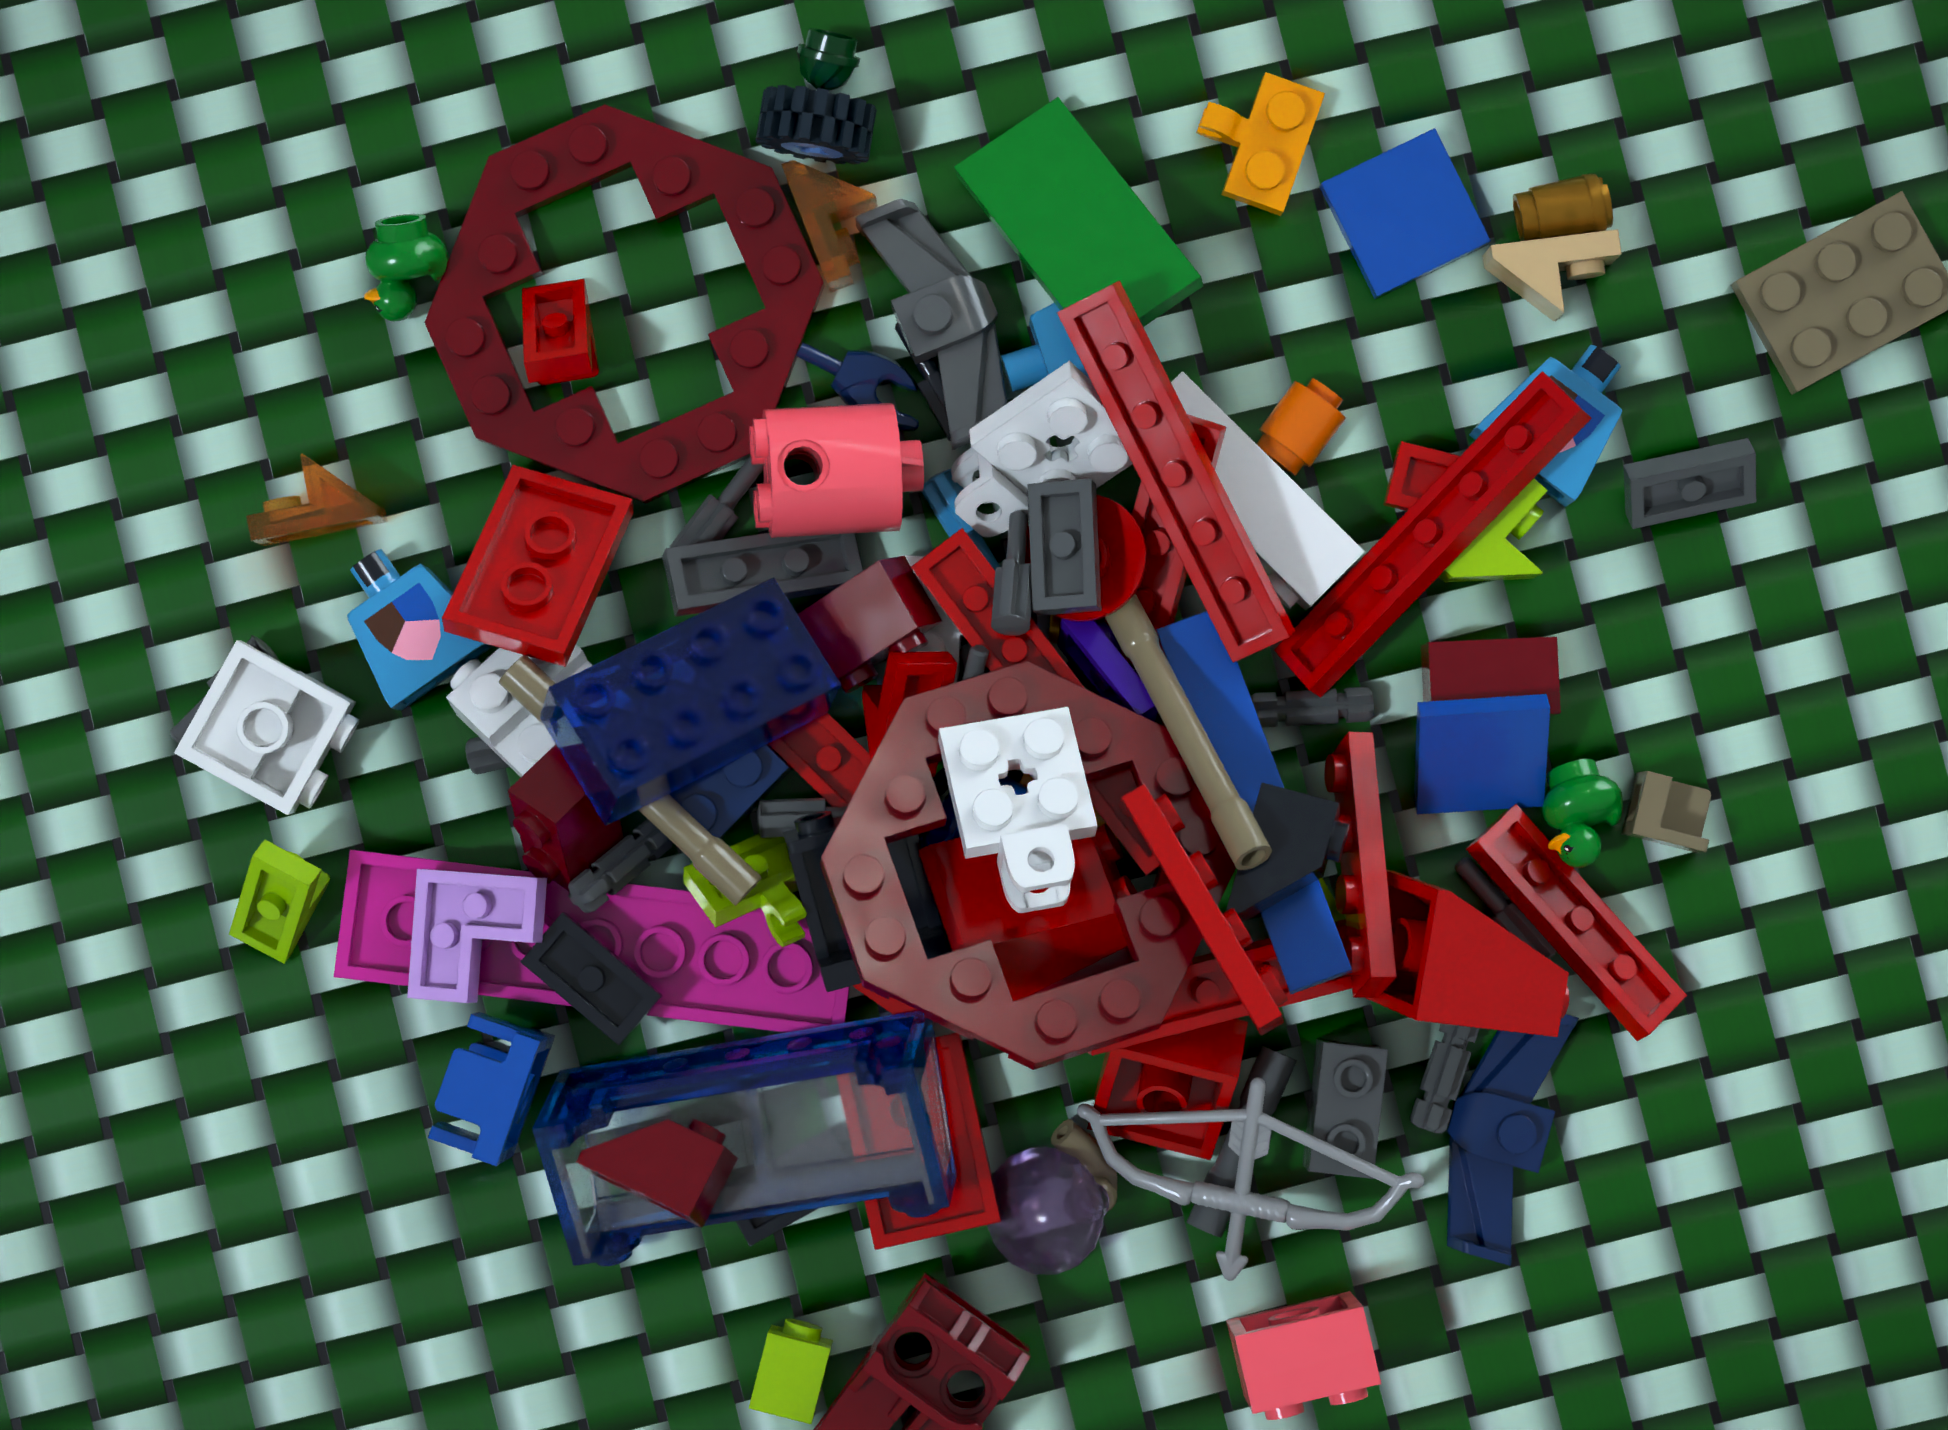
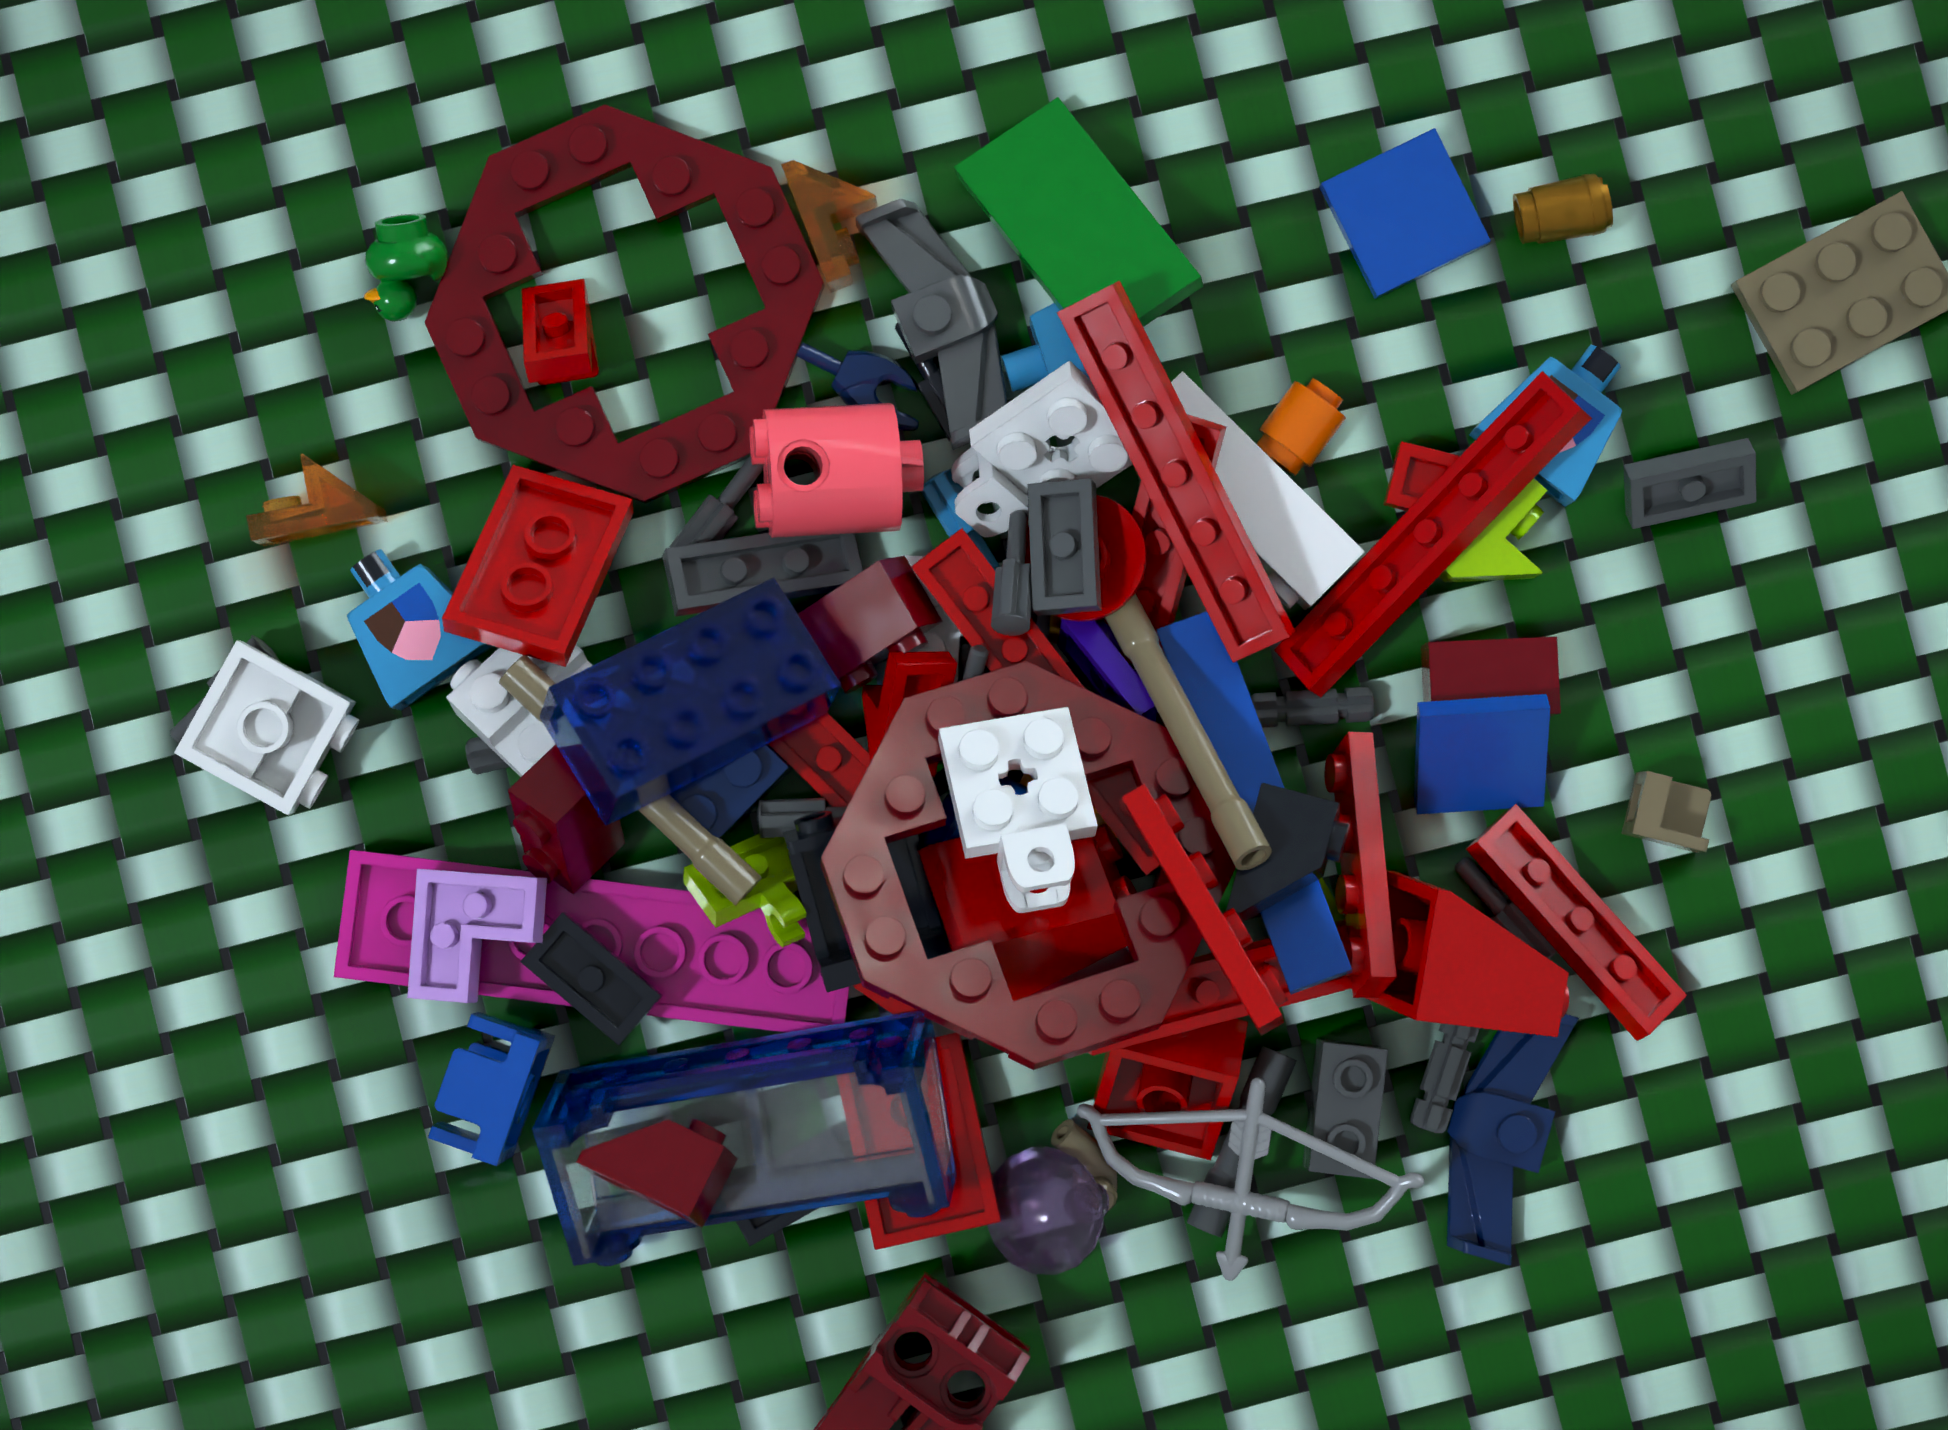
(277, 900): lime slope -> none
(618, 867): dark grey axle -> none
(791, 1371): lime brick -> none
(816, 124): black wheel -> none
(827, 58): dark green plate -> none
(1267, 142): light orange plate -> none
(1304, 1355): coral brick -> none
(1534, 265): tan slope -> none
(1574, 804): green animal -> none

